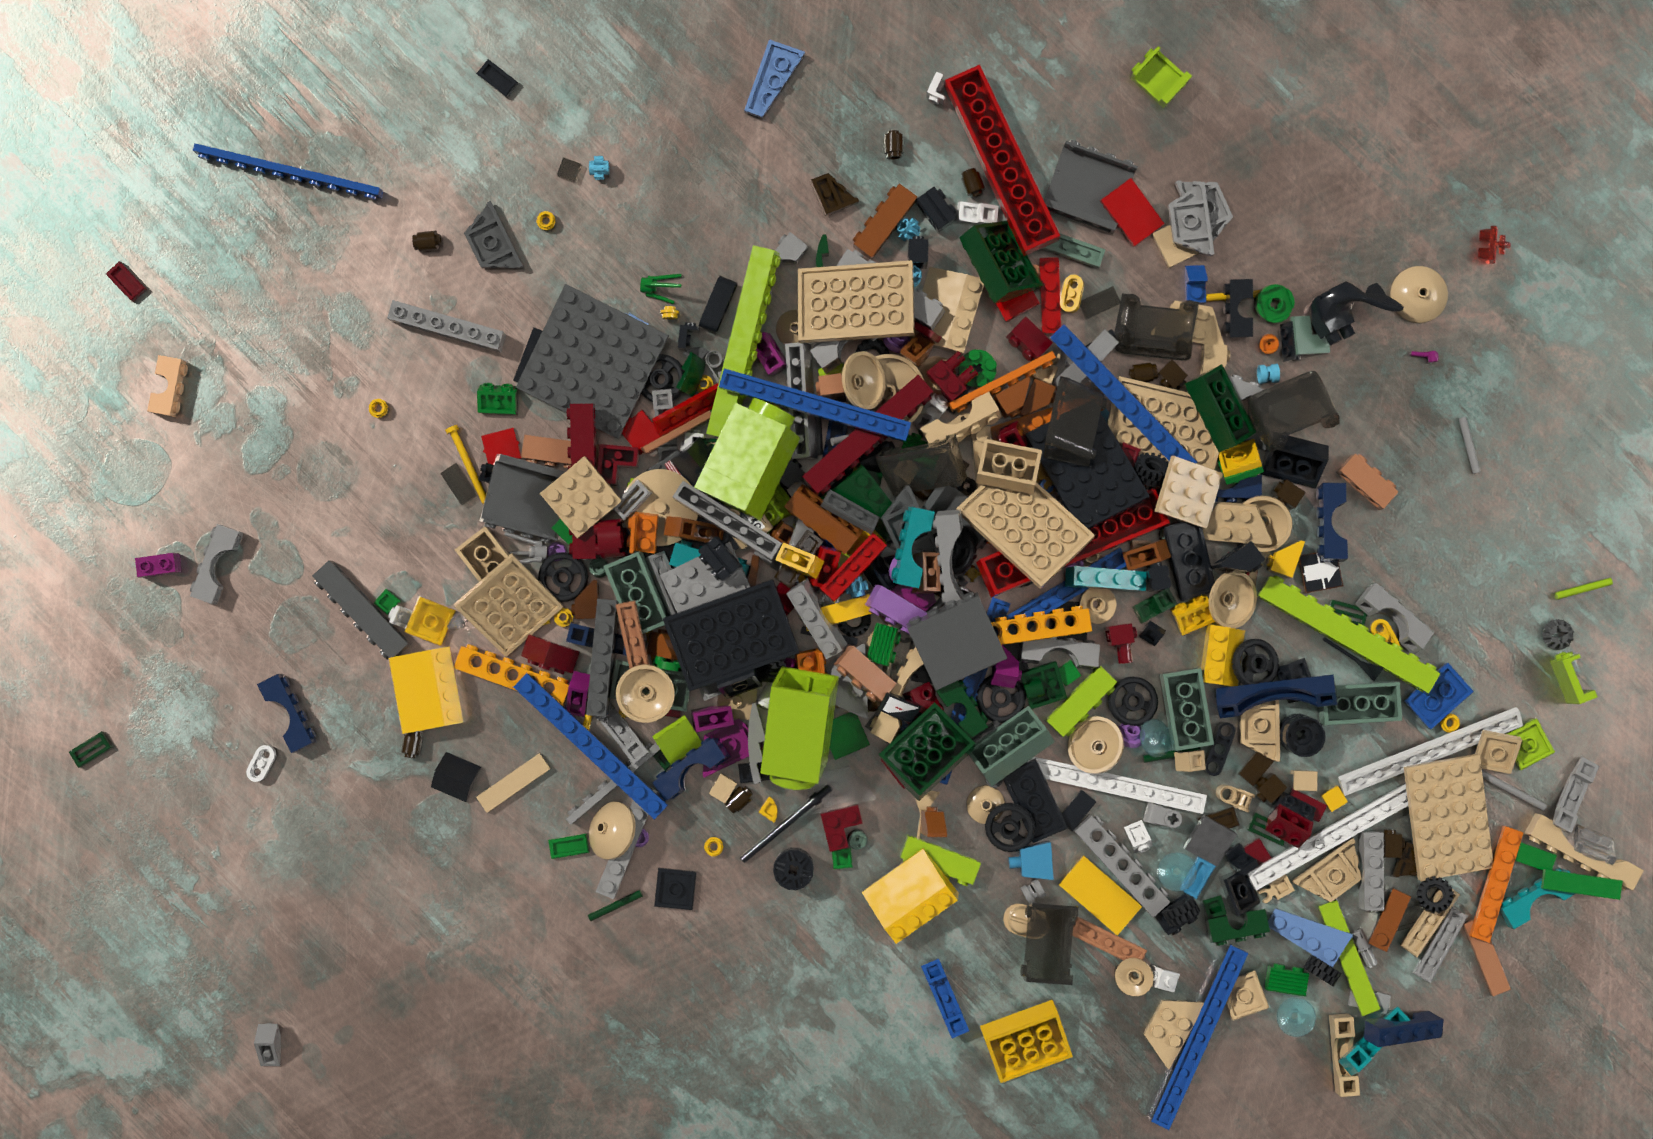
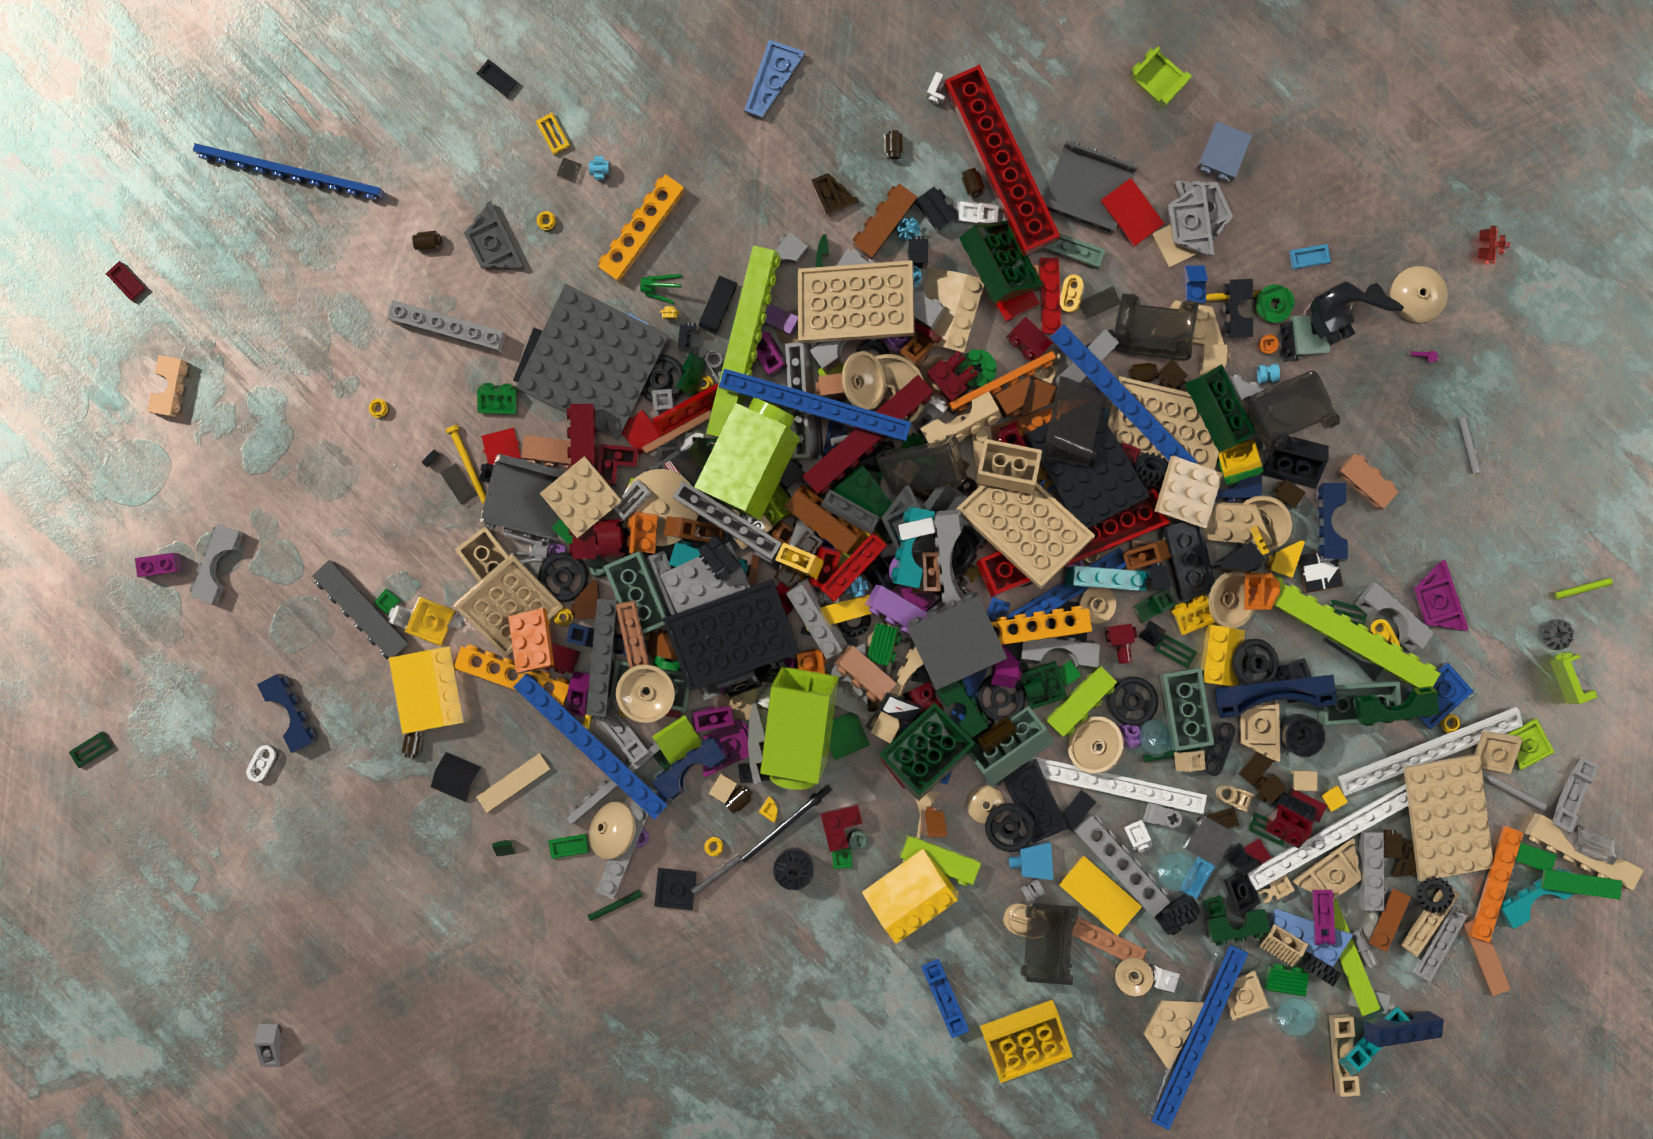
(430, 458): none -> black tile
(504, 847): none -> dark green slope
(531, 640): none -> orange plate
(560, 148): none -> yellow tile
(652, 223): none -> light orange brick
(716, 875): none -> flat silver bar
(781, 319): none -> medium lavender tile
(916, 528): none -> white sticker
(996, 734): none -> dark brown tile
(1161, 643): none -> dark green tile
(1224, 152): none -> sand blue brick
(1259, 540): none -> yellow tile
(1260, 591): none -> orange slope
(1283, 945): none -> tan brick
(1309, 257): none -> dark azure tile
(1323, 916): none -> magenta plate
(1420, 703): none -> dark green arch
(1439, 599): none -> magenta wing

